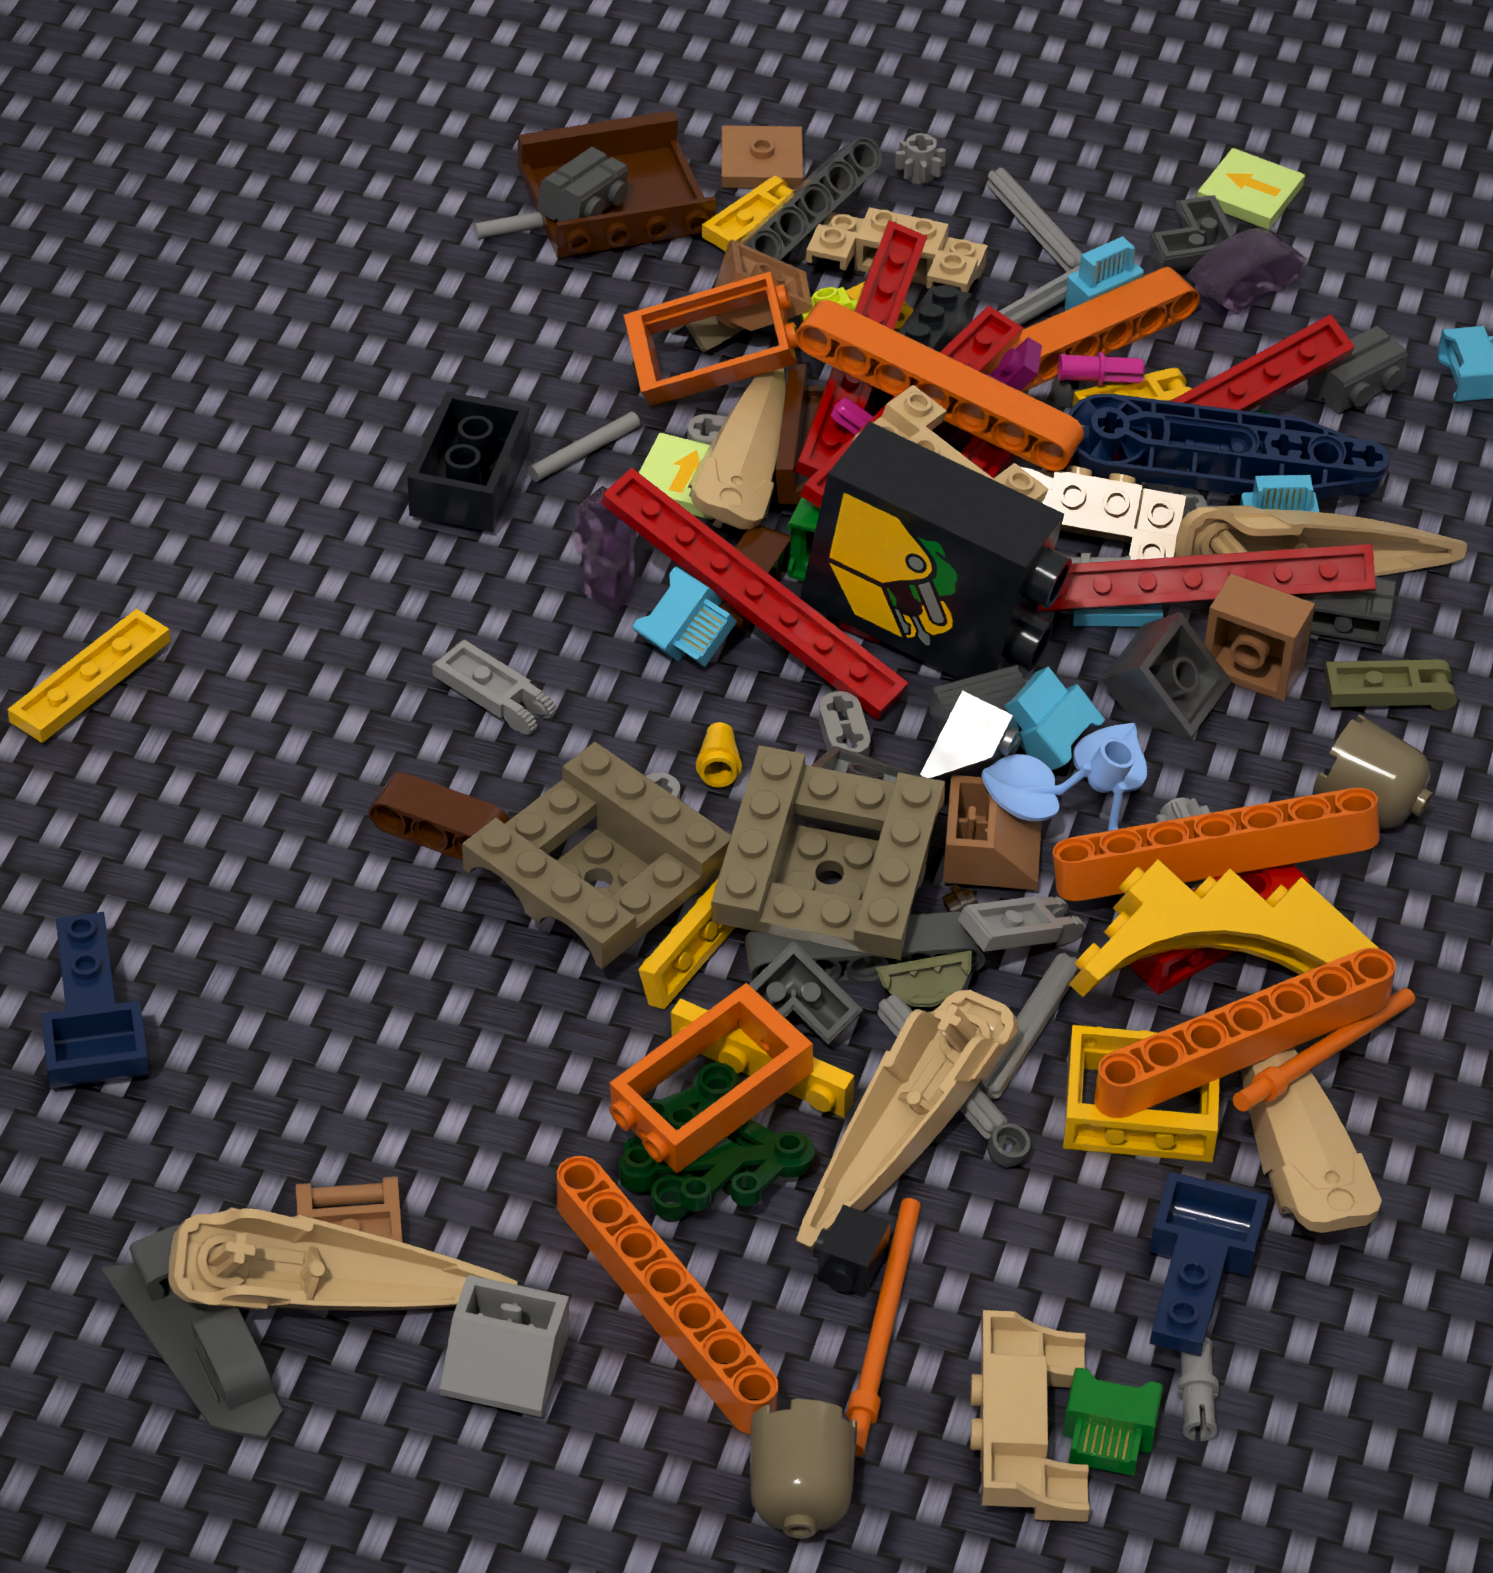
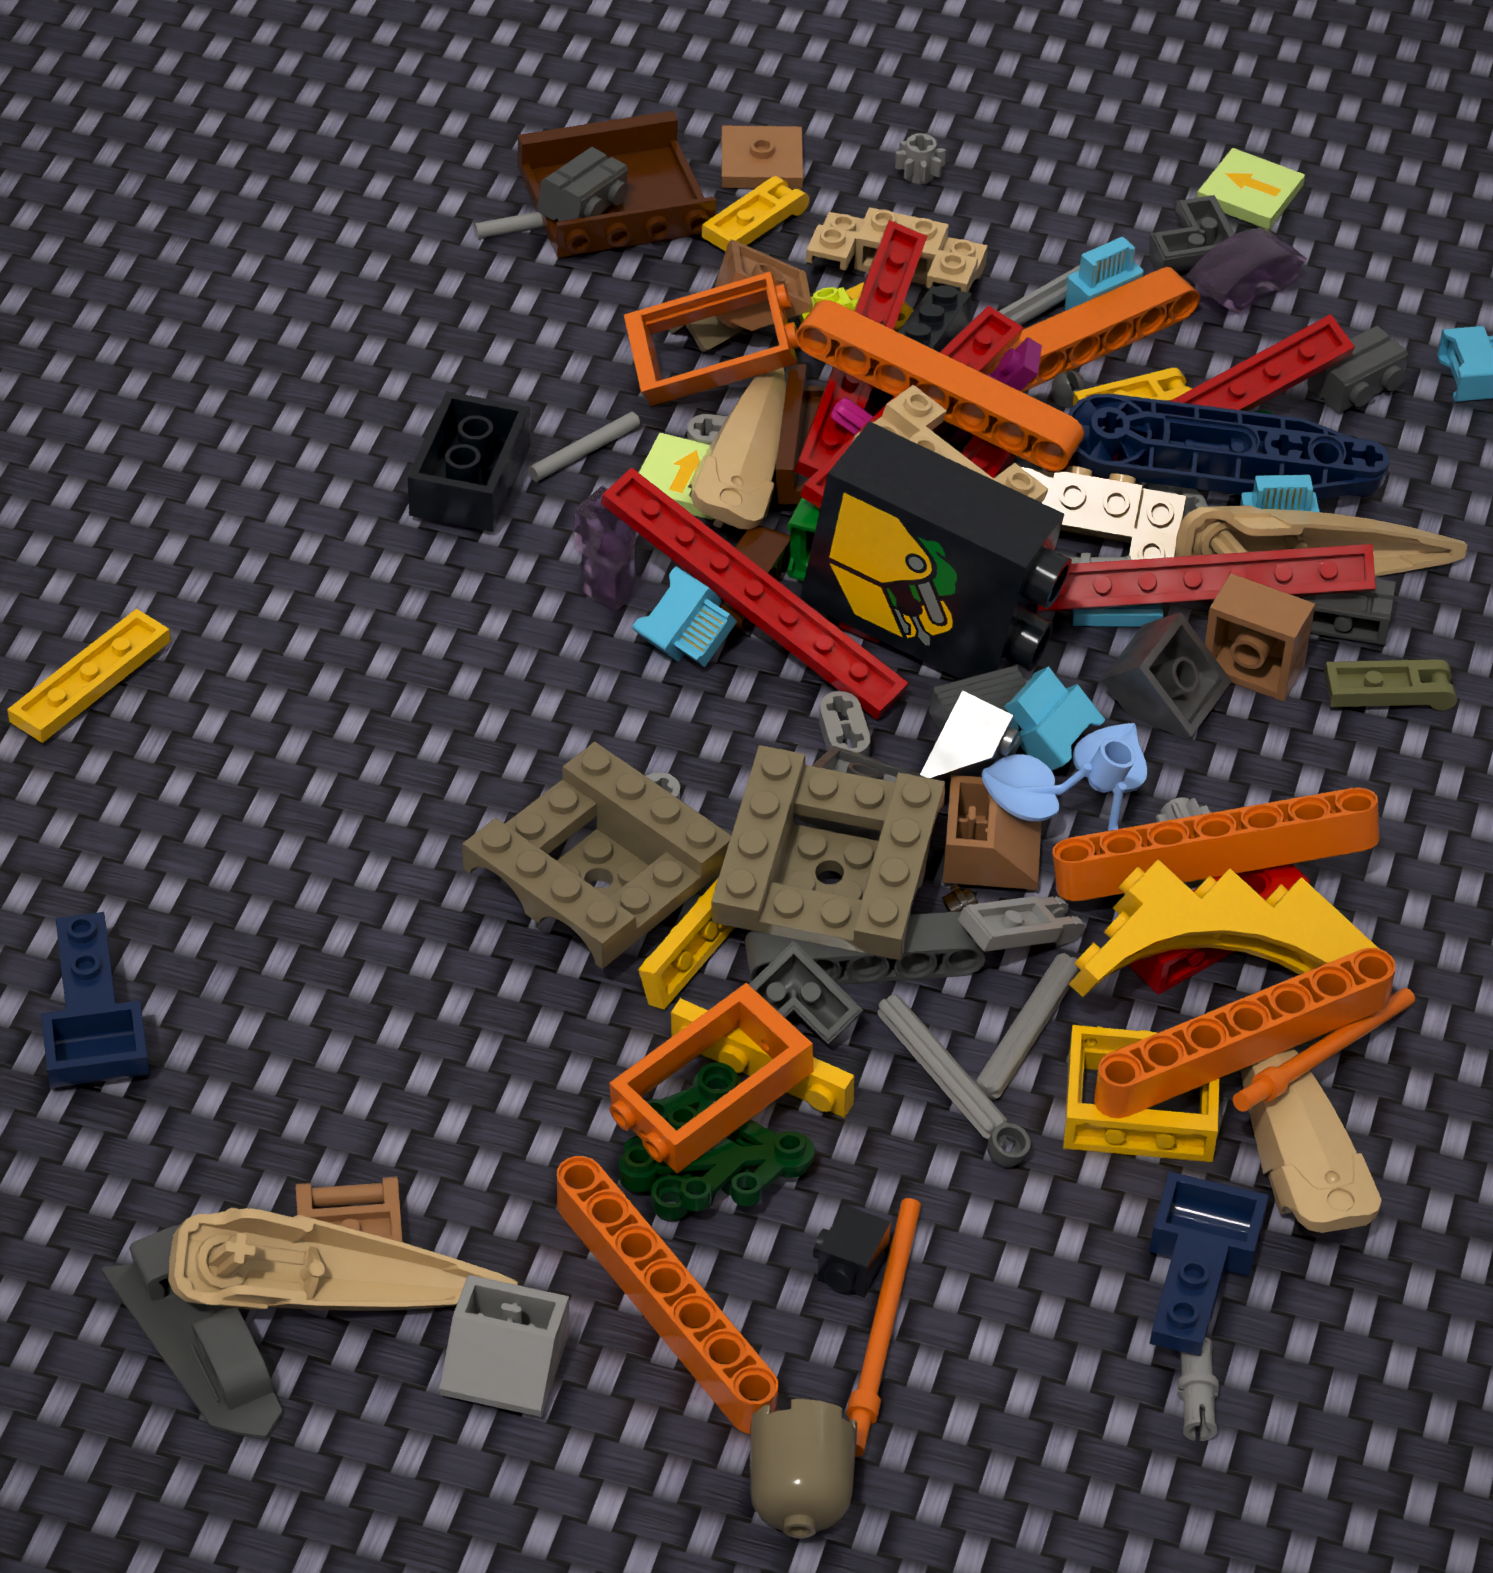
(430, 814): reddish brown beam -> none
(493, 686): light grey hinge -> none
(719, 756): yellow cone -> none
(814, 198): dark grey beam -> none
(910, 1101): tan piece -> none
(926, 980): olive plate -> none
(1012, 1428): tan bracket -> none
(1034, 219): light grey axle -> none
(1100, 369): dark pink axle -> none
(1110, 1422): green piece -> none
(1382, 763): dark tan cylinder -> none

